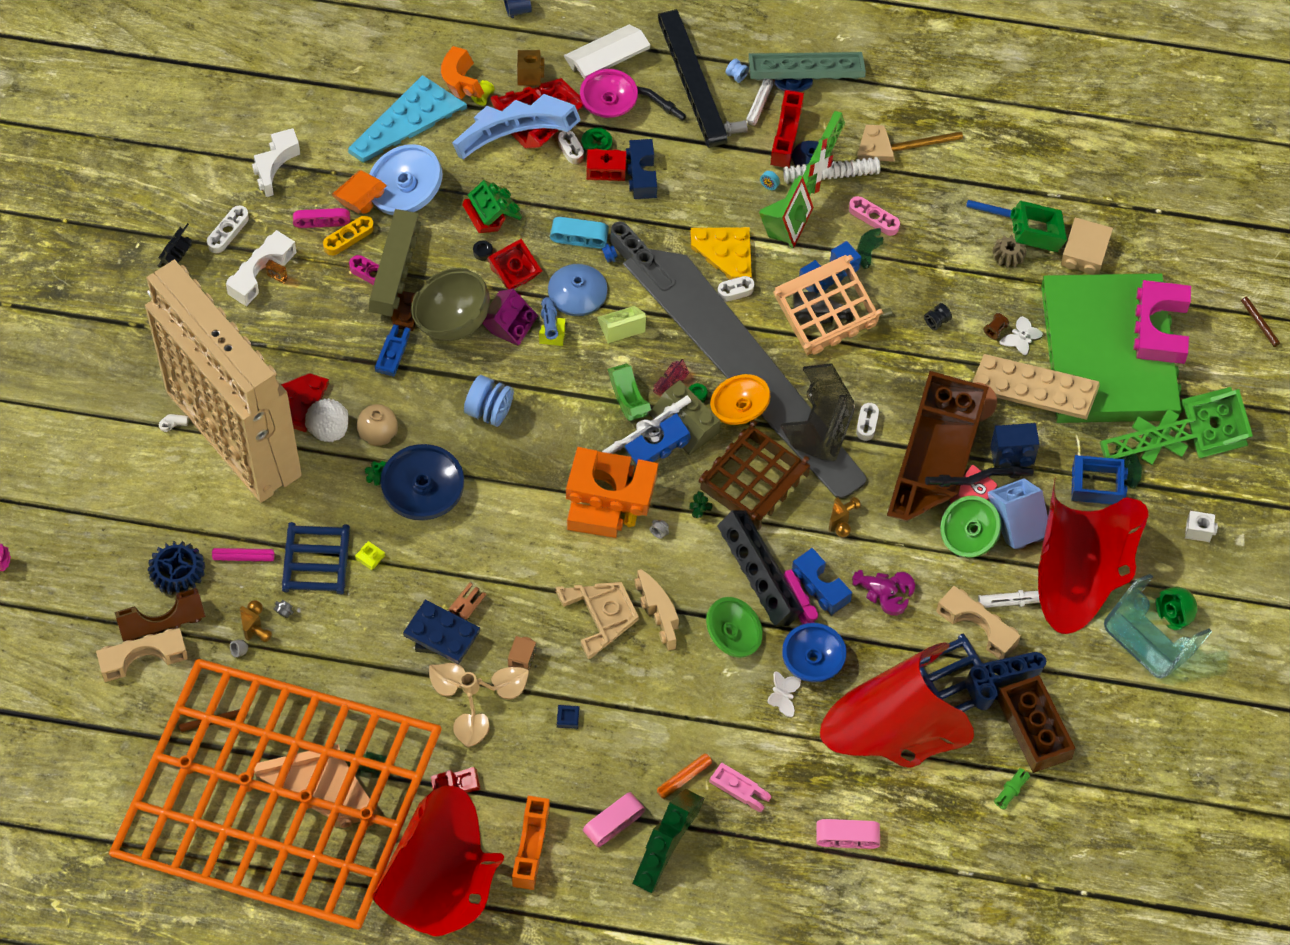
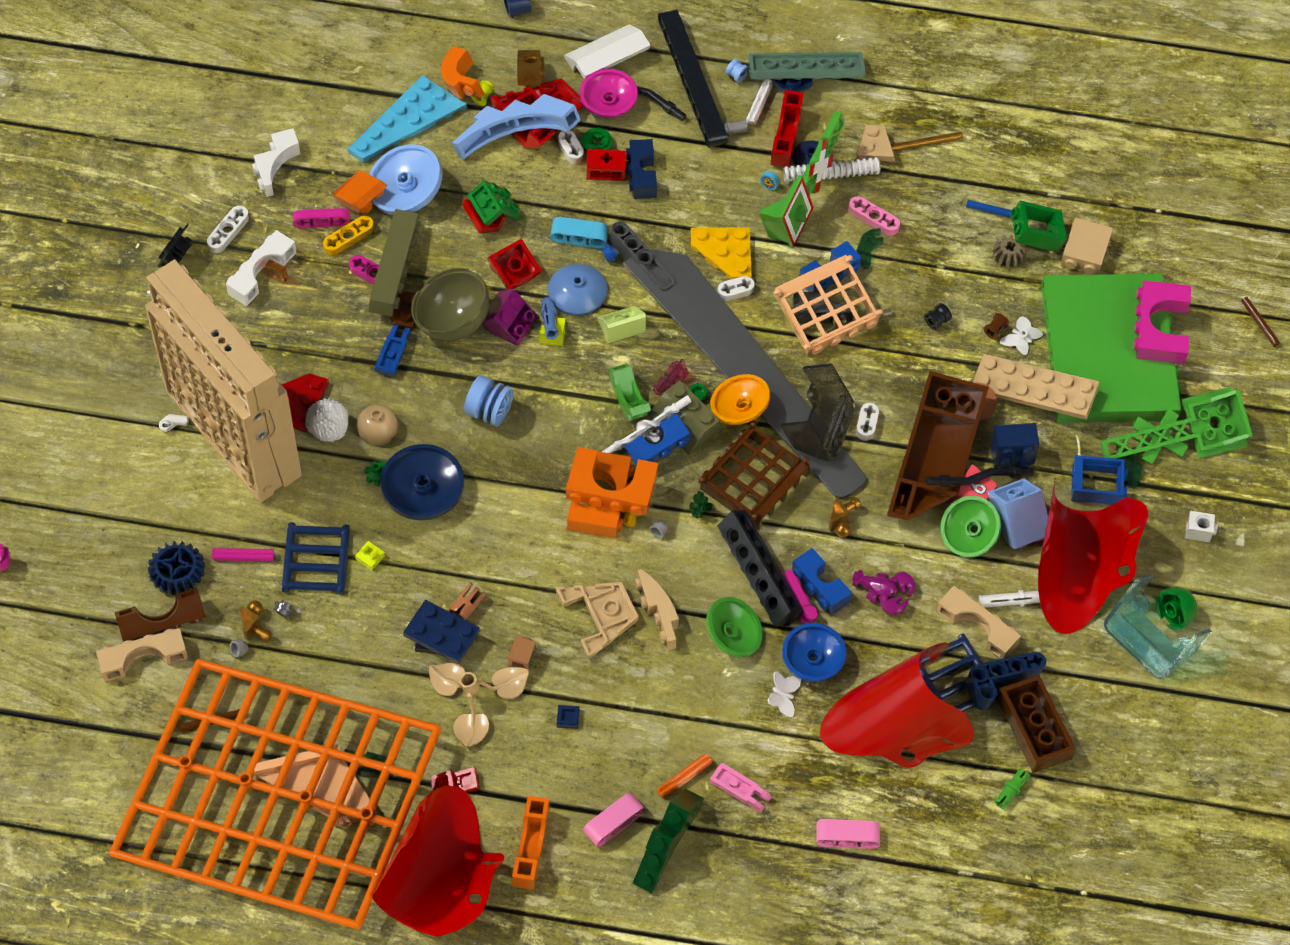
(482, 250): black tile -> none

